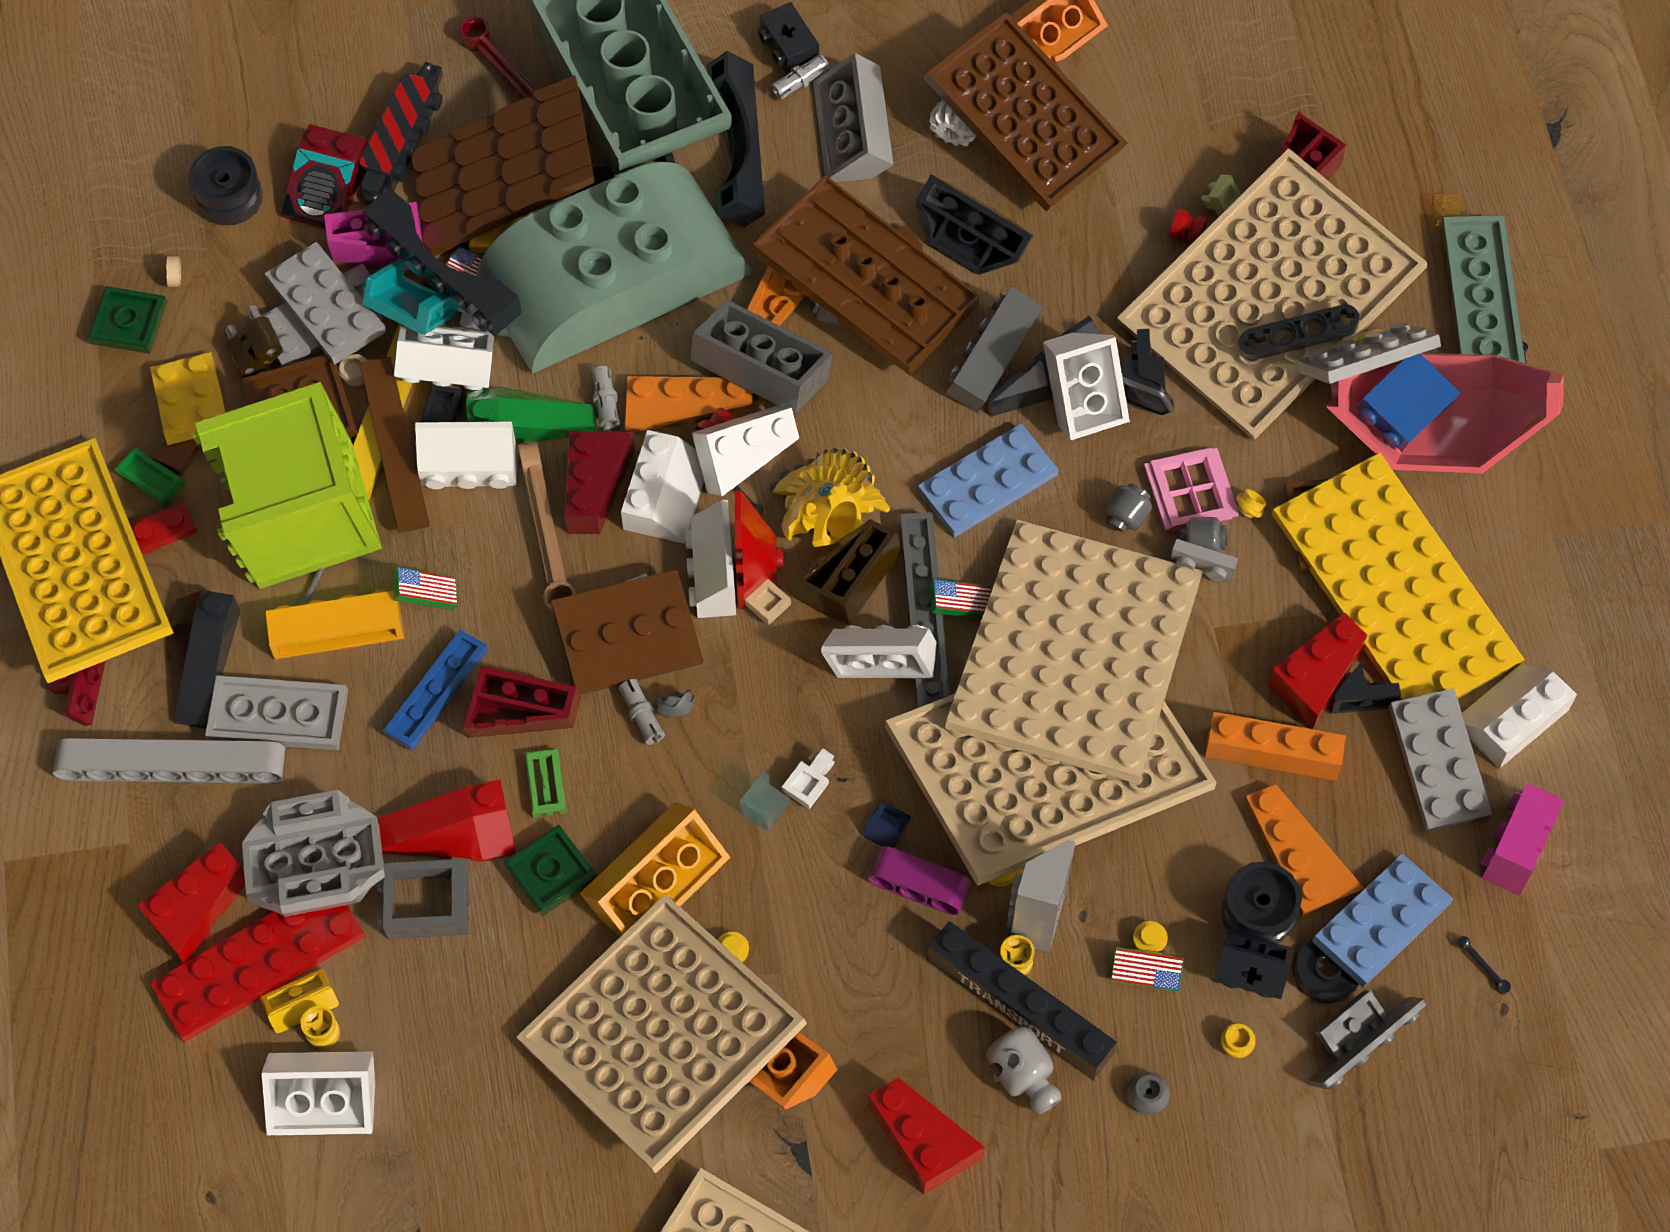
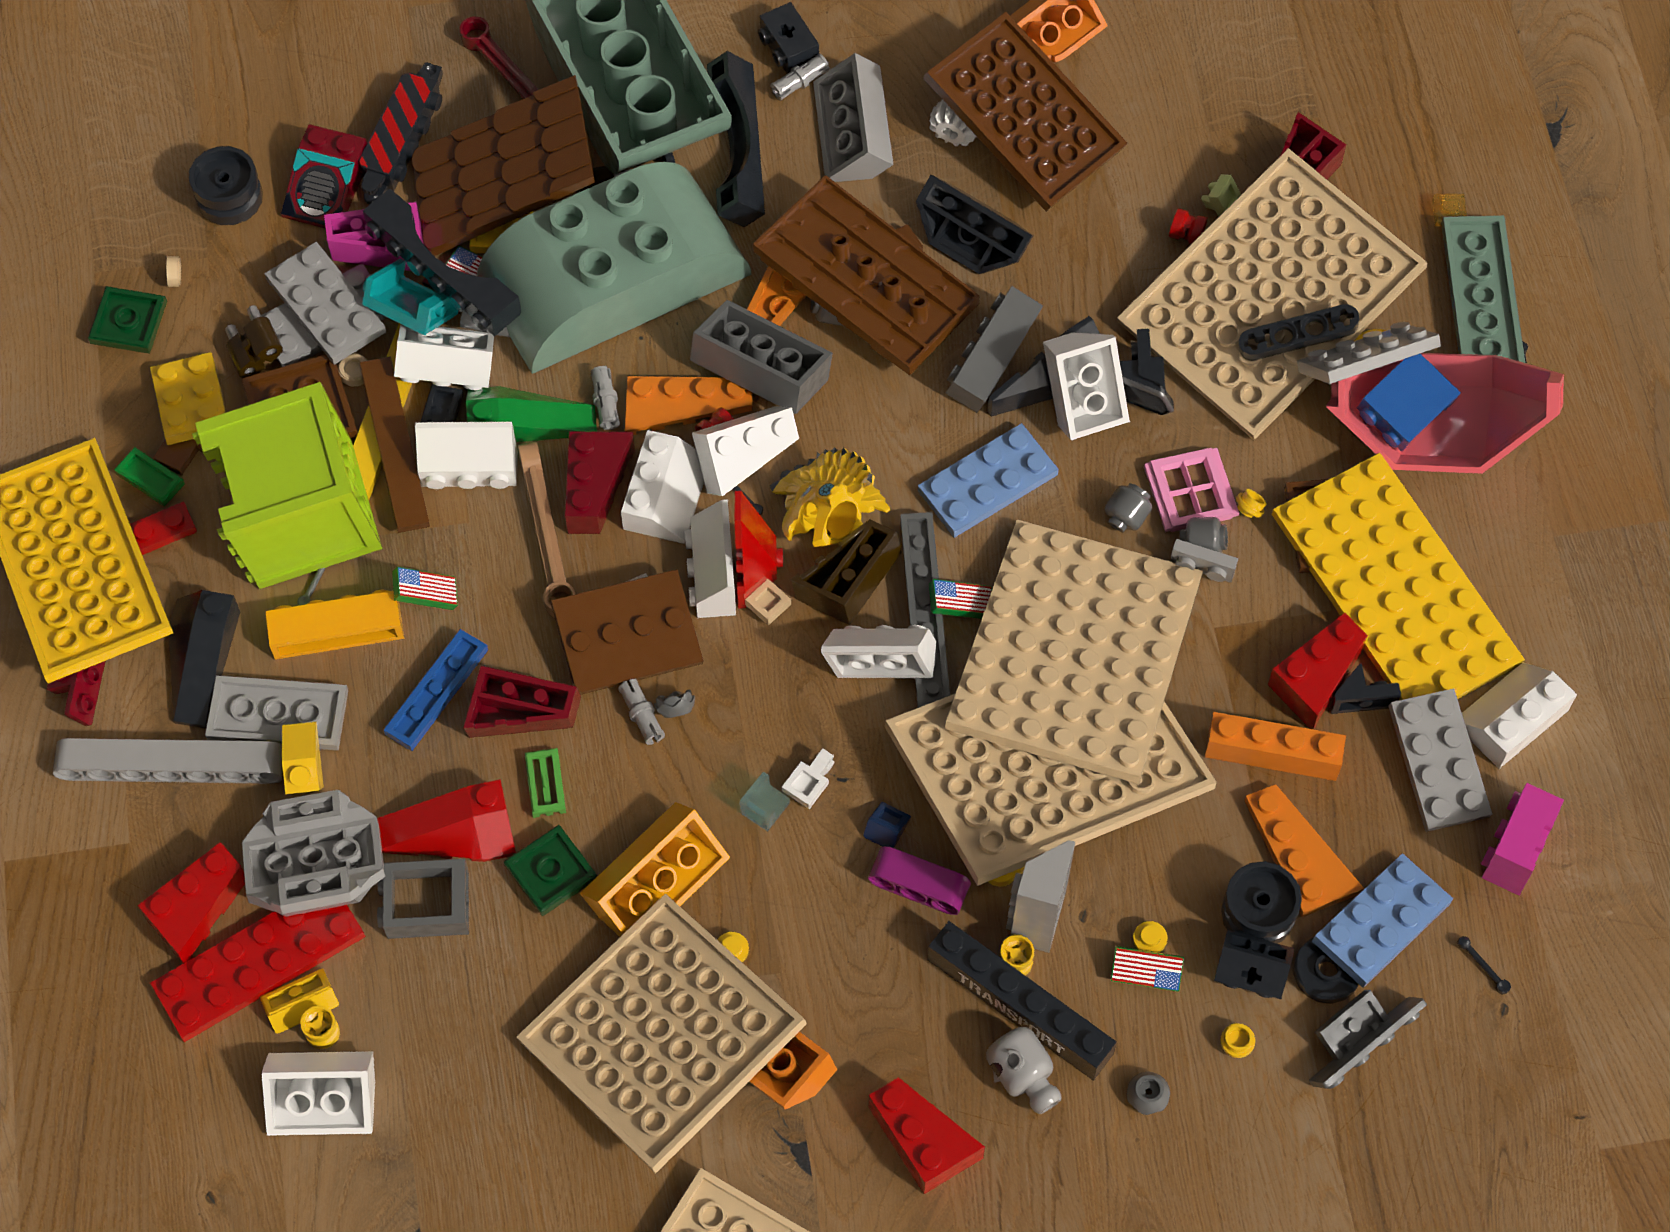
(301, 758): none -> yellow slope

